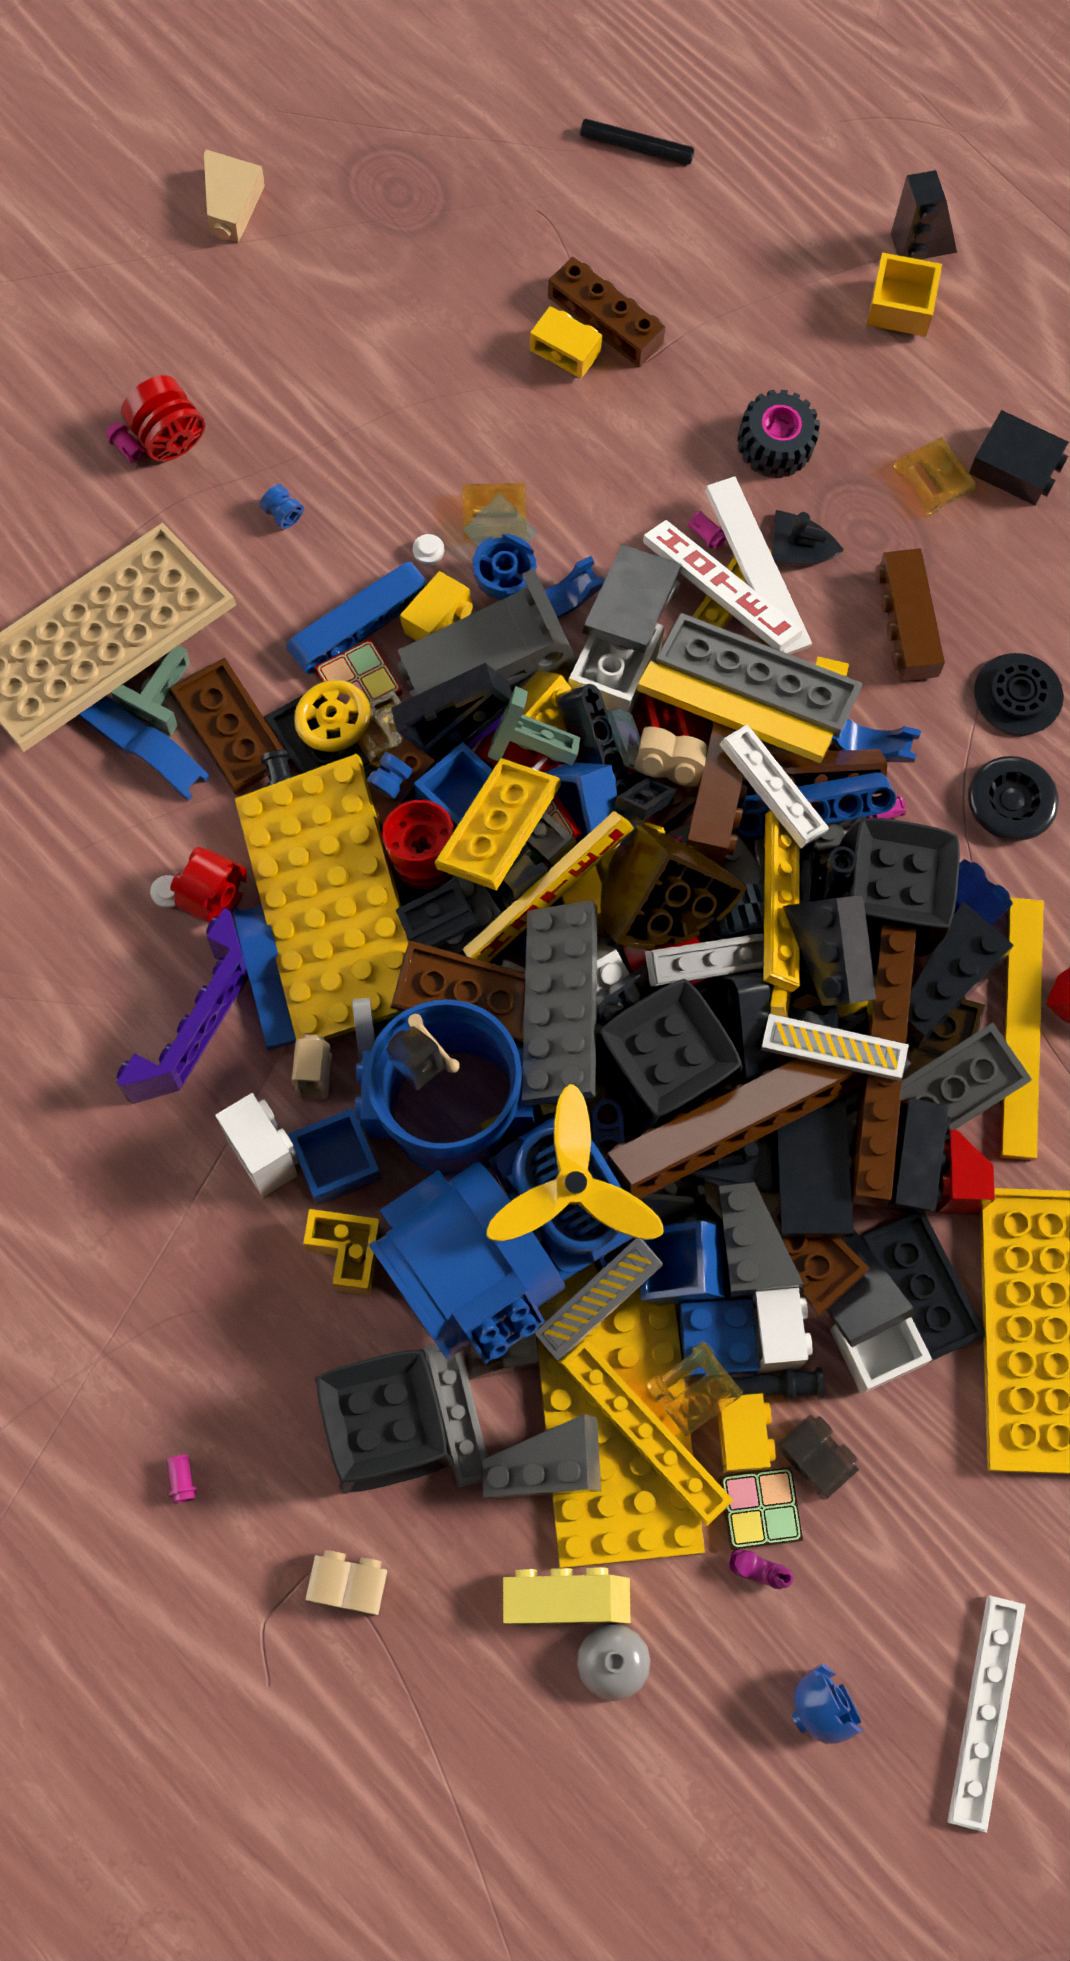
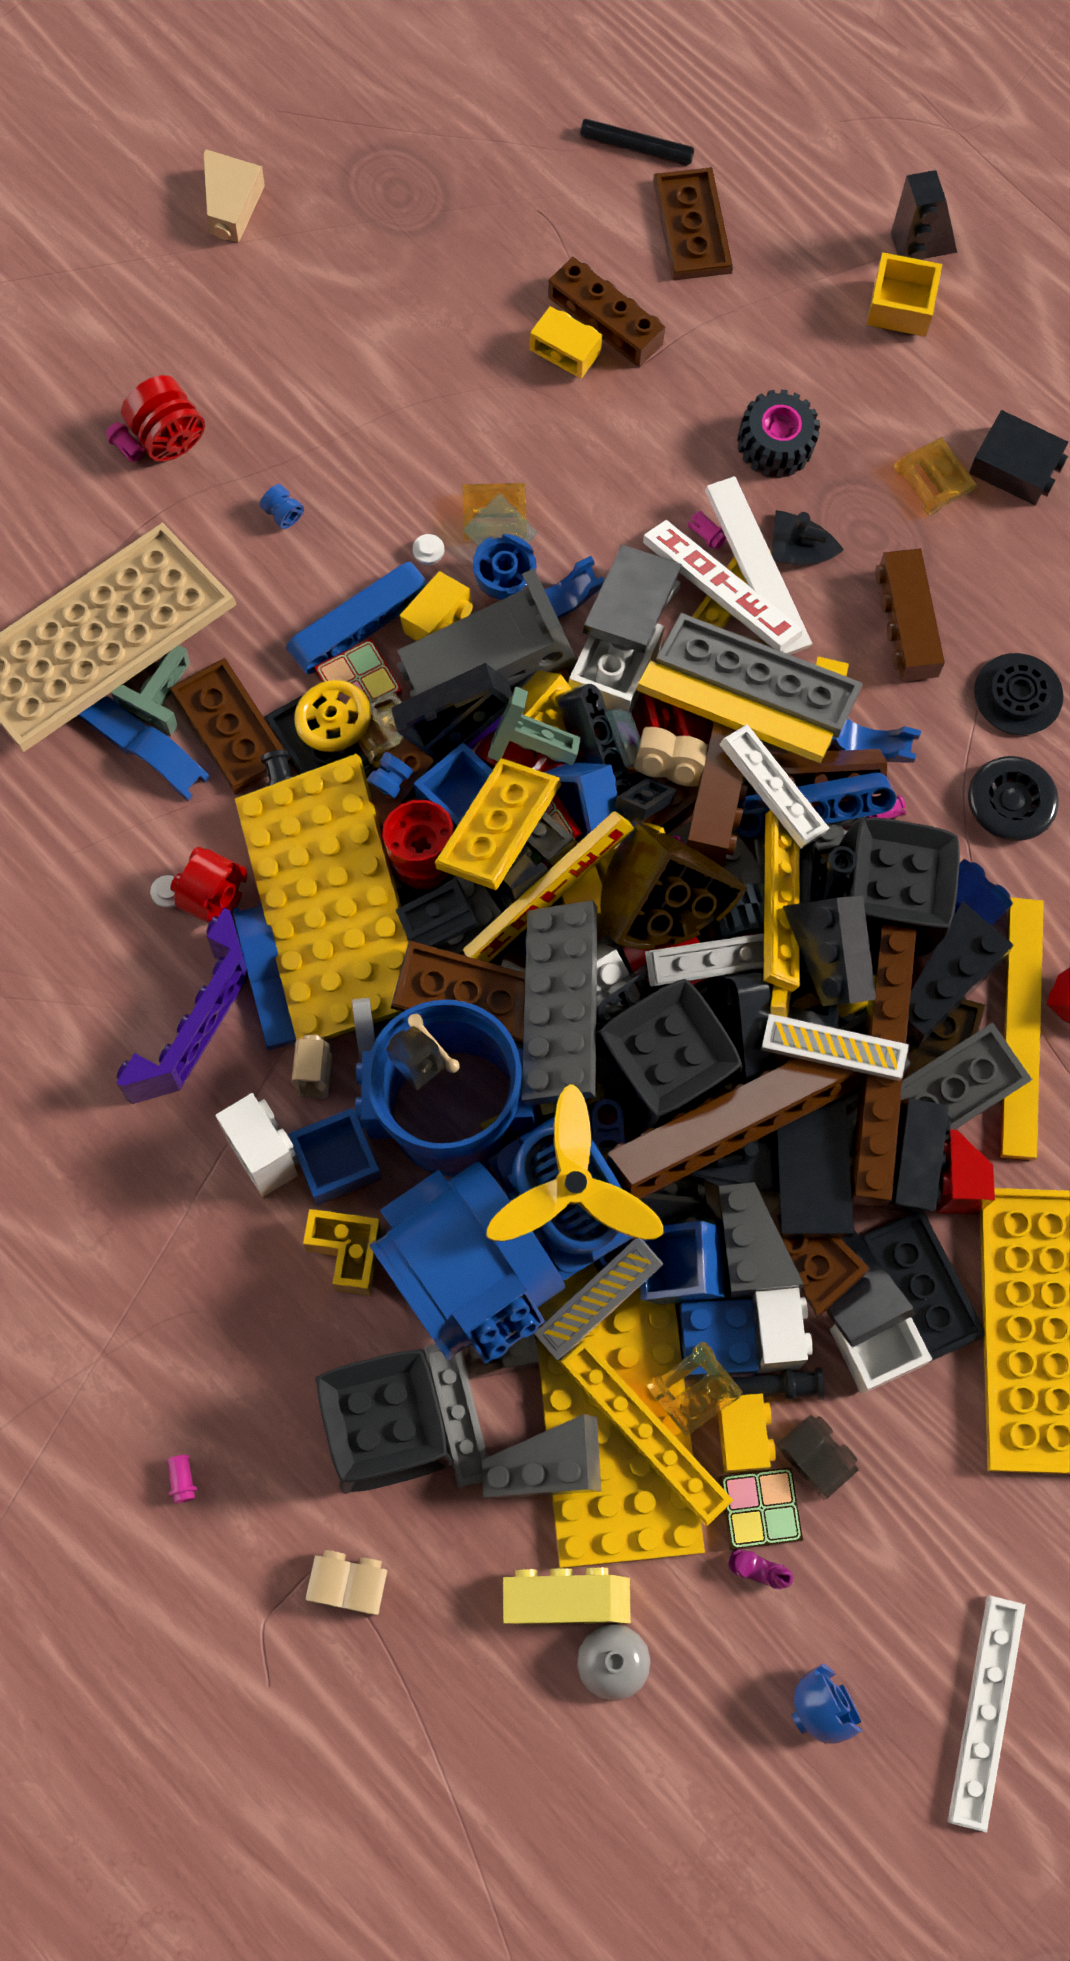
(692, 223): none -> reddish brown tile

